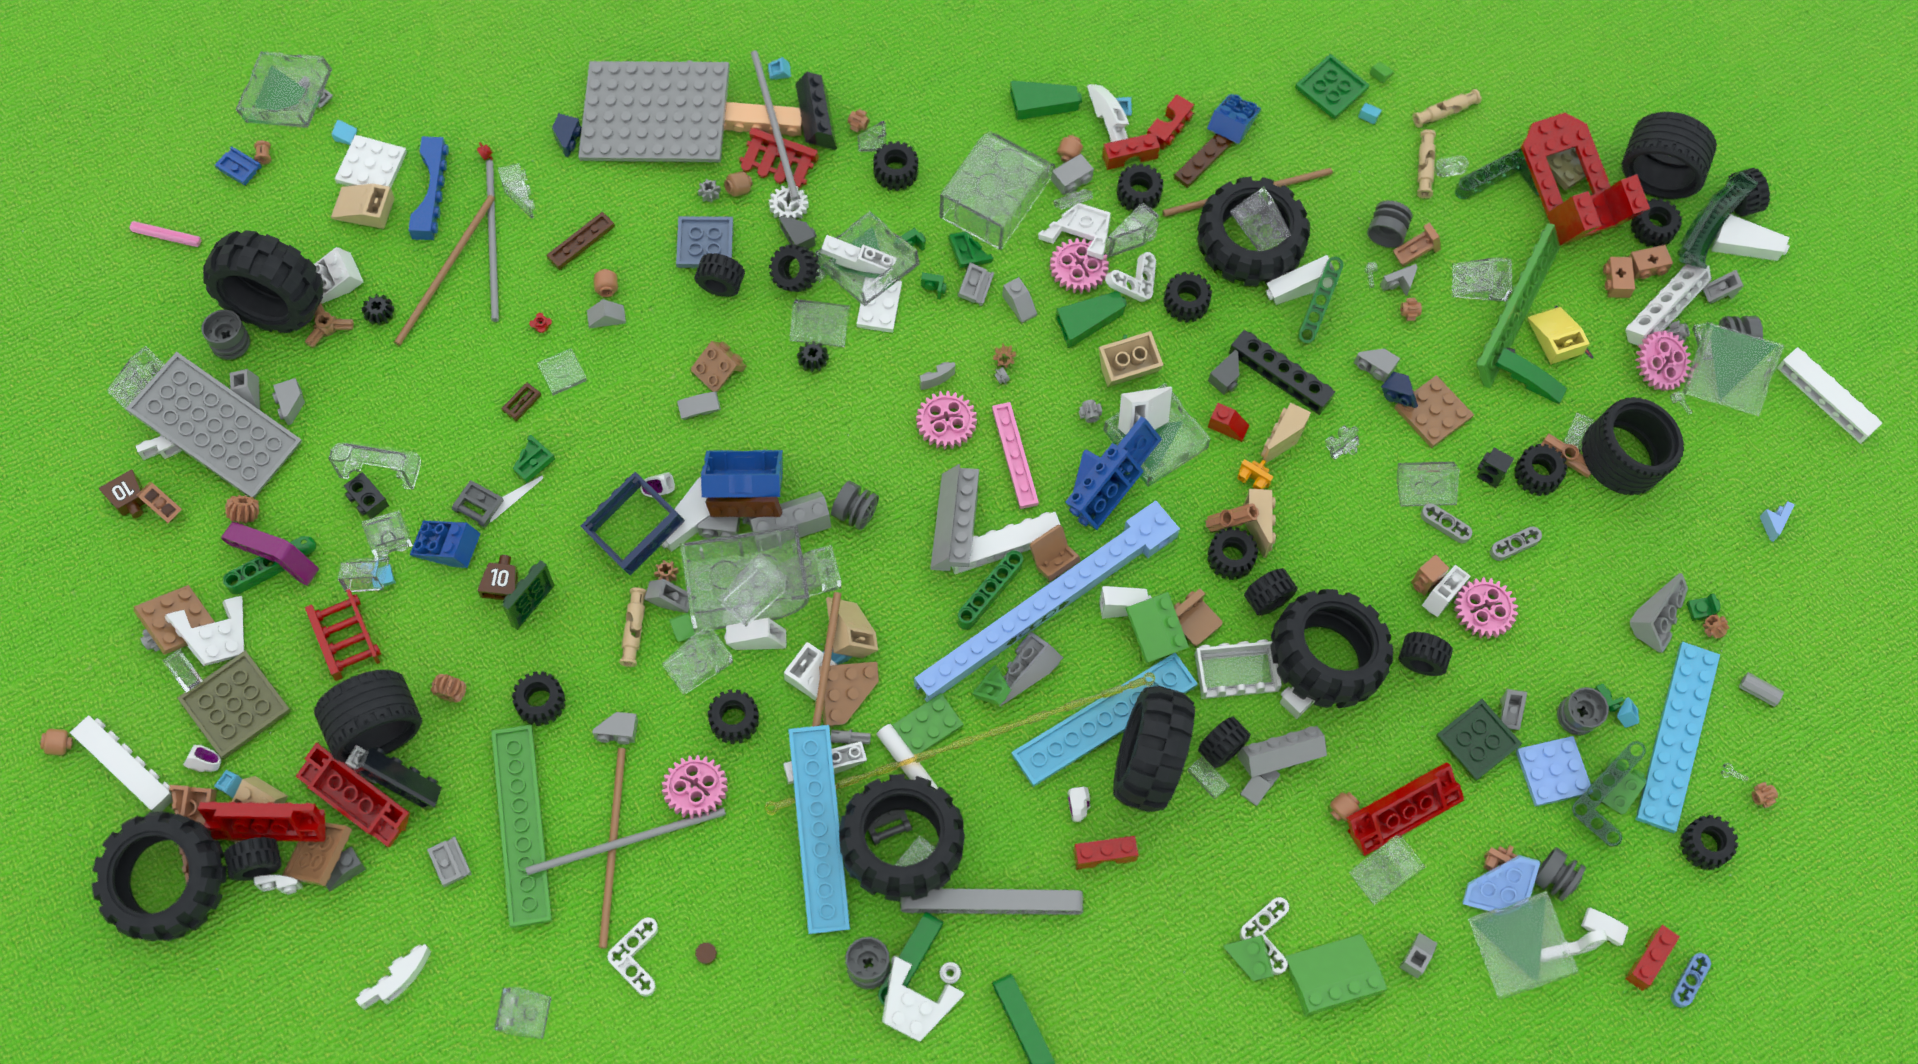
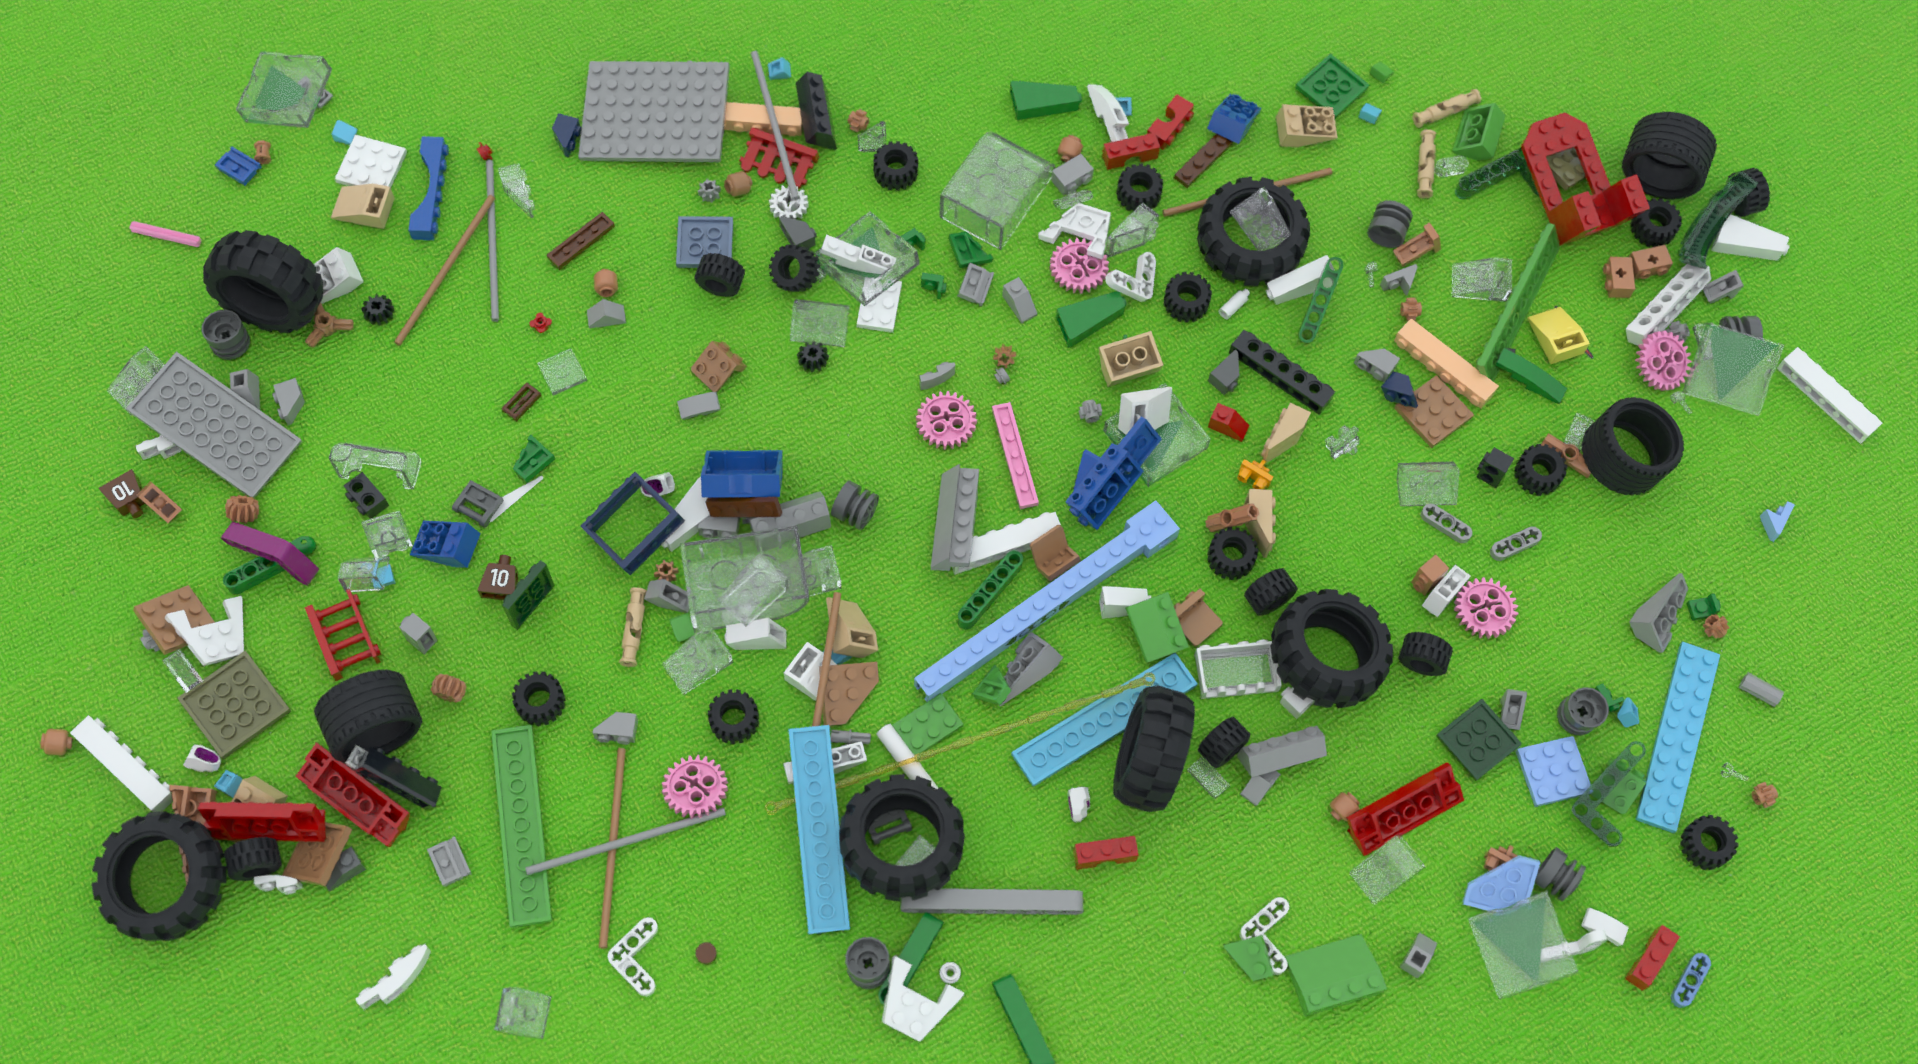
(418, 633): none -> light grey brick
(1234, 304): none -> white cylinder
(1305, 125): none -> tan slope
(1445, 363): none -> light nougat brick
(1479, 132): none -> bright green slope

